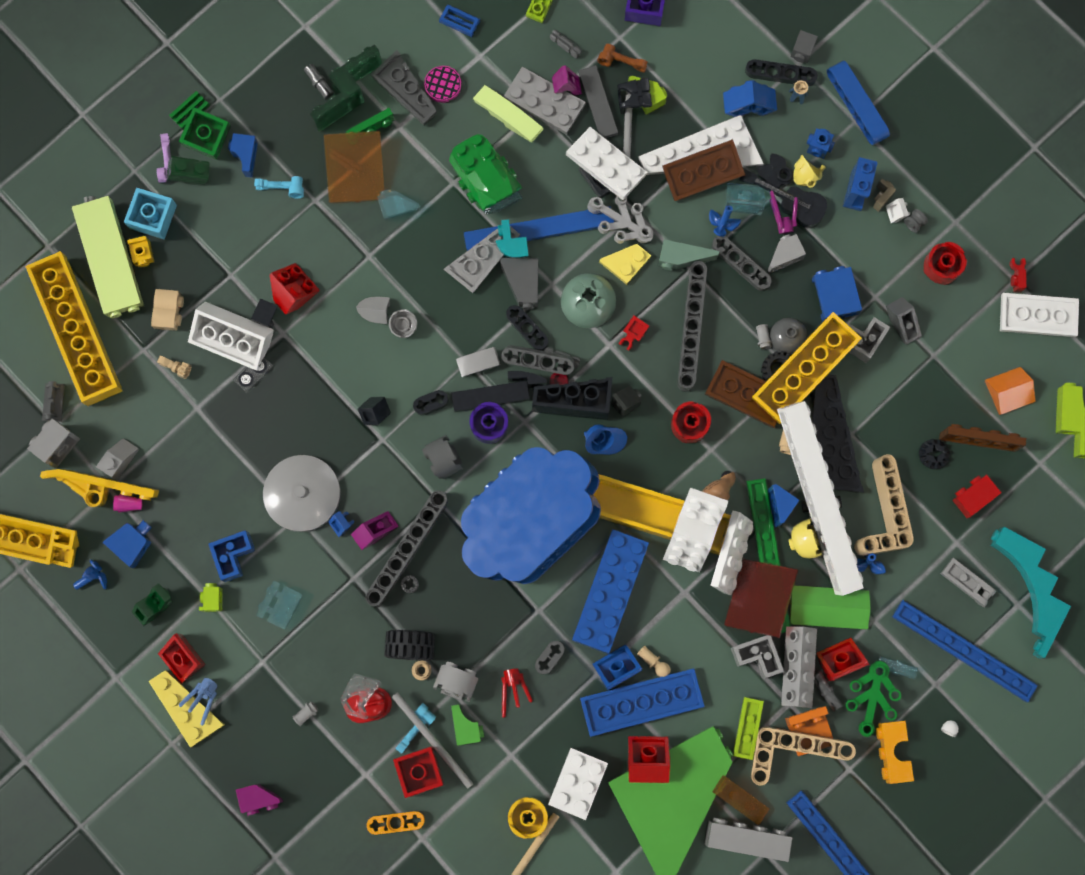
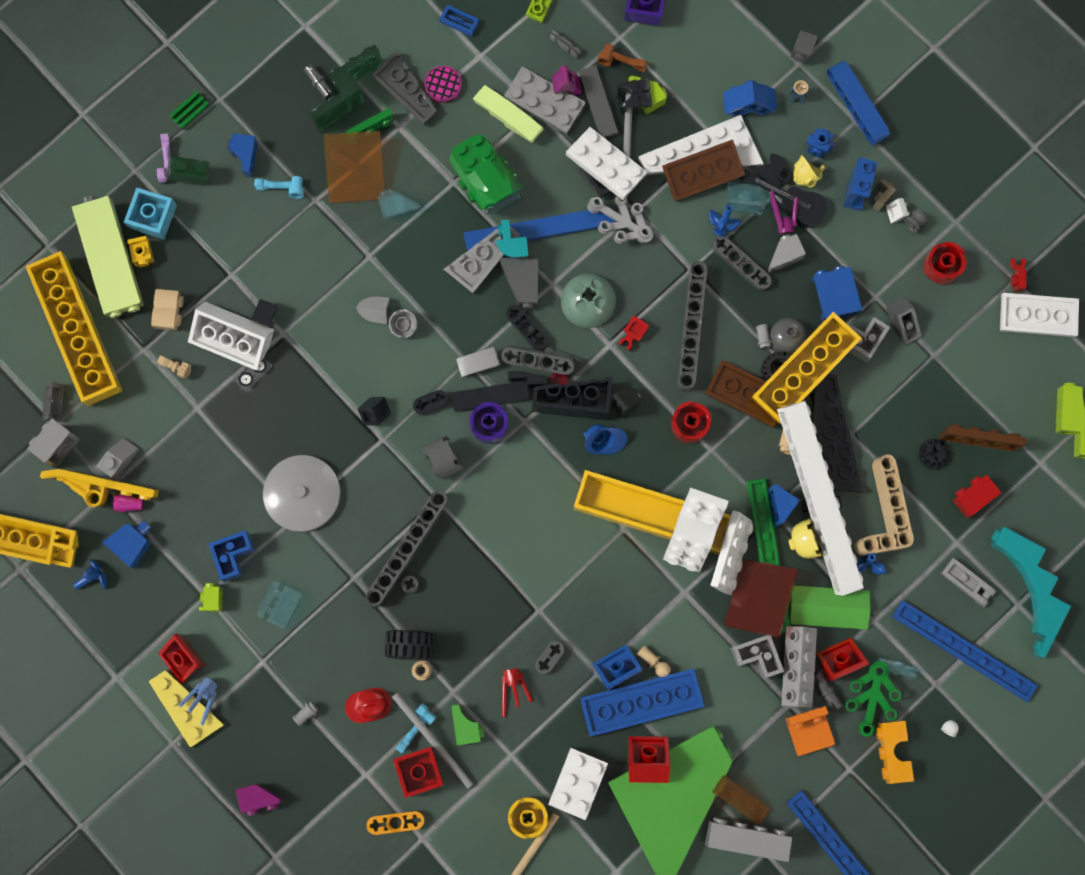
(152, 605): dark green brick -> none
(205, 133): green brick -> none
(291, 288): red slope -> none
(339, 523): blue tile -> none
(364, 688): clear piece -> none
(374, 530): magenta slope -> none
(456, 682): light grey brick -> none
(530, 515): blue brick -> none
(610, 591): blue brick -> none
(626, 262): light yellow wing -> none
(681, 255): sand green slope -> none
(721, 487): medium nougat head -> none
(748, 728): lime plate -> none
(781, 69): black beam -> none
(795, 745): tan beam -> none
(1011, 390): orange slope -> none

